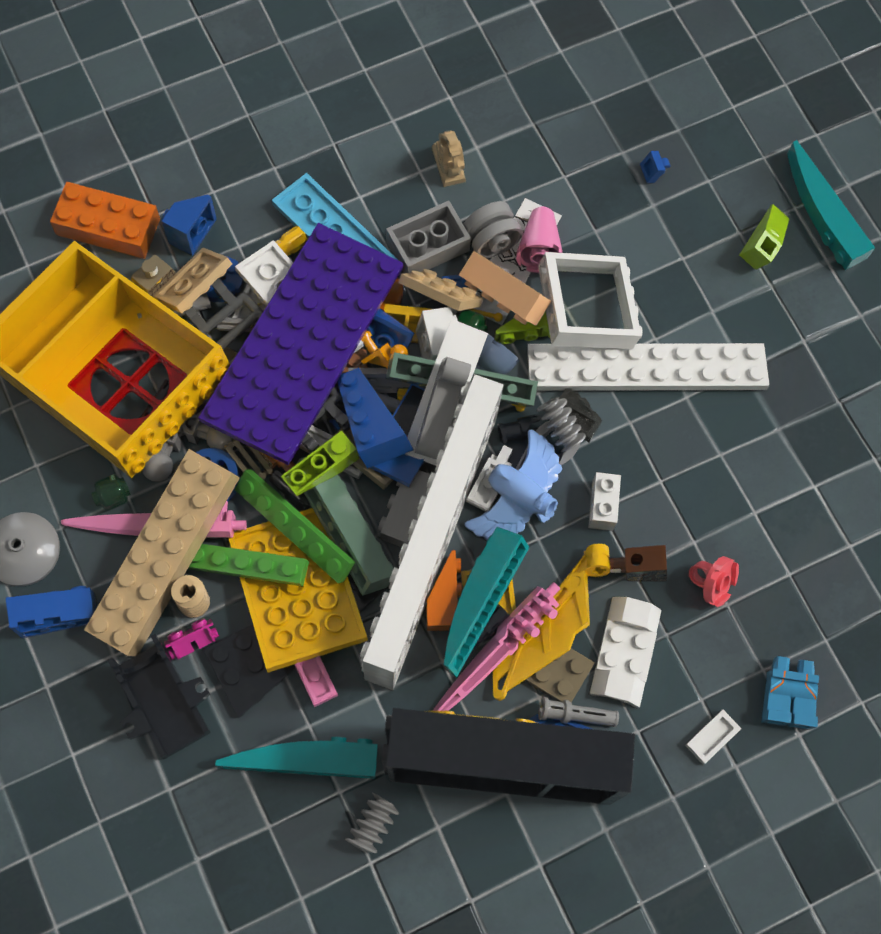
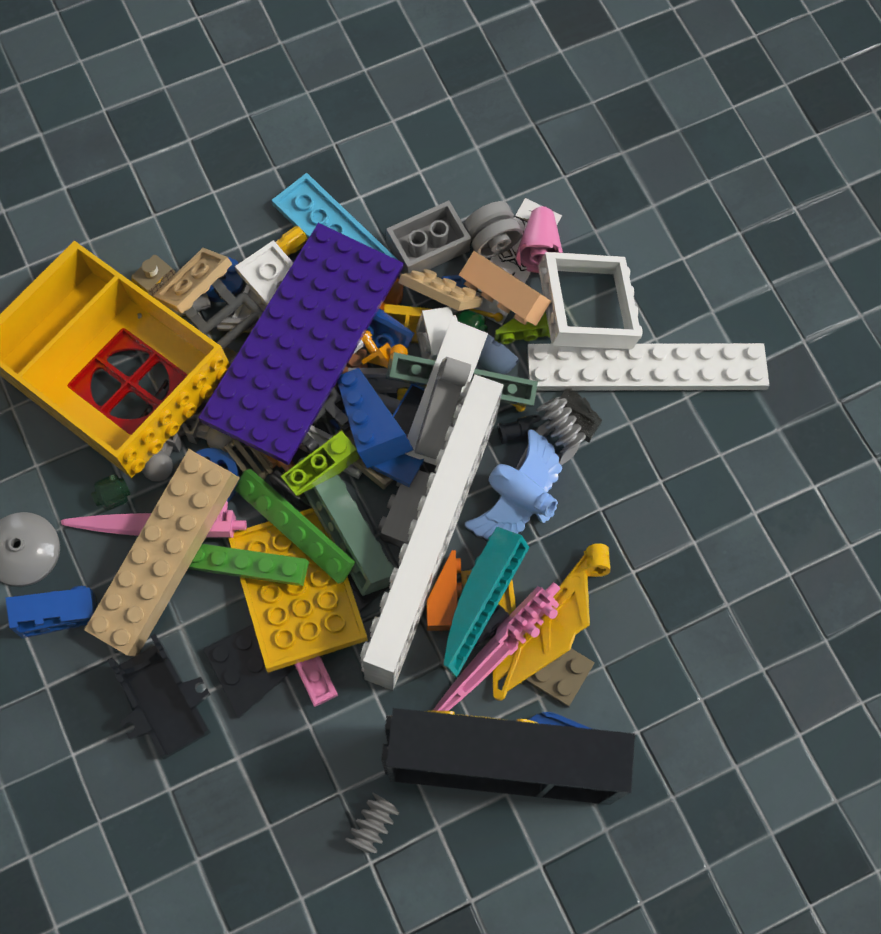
(105, 220): orange brick -> none
(181, 641): dark pink hinge -> none
(186, 587): tan piece -> none
(189, 222): blue slope -> none
(309, 758): teal slope -> none
(449, 158): tan piece -> none
(482, 493): white hinge -> none
(566, 711): light grey pin -> none
(604, 501): white brick -> none
(626, 650): white piece -> none
(651, 560): reddish brown torso -> none
(654, 166): blue tile -> none
(713, 737): white tile -> none
(718, 579): coral tile -> none
(766, 239): lime slope -> none
(791, 695): dark azure hips -> none
(827, 211): teal slope -> none

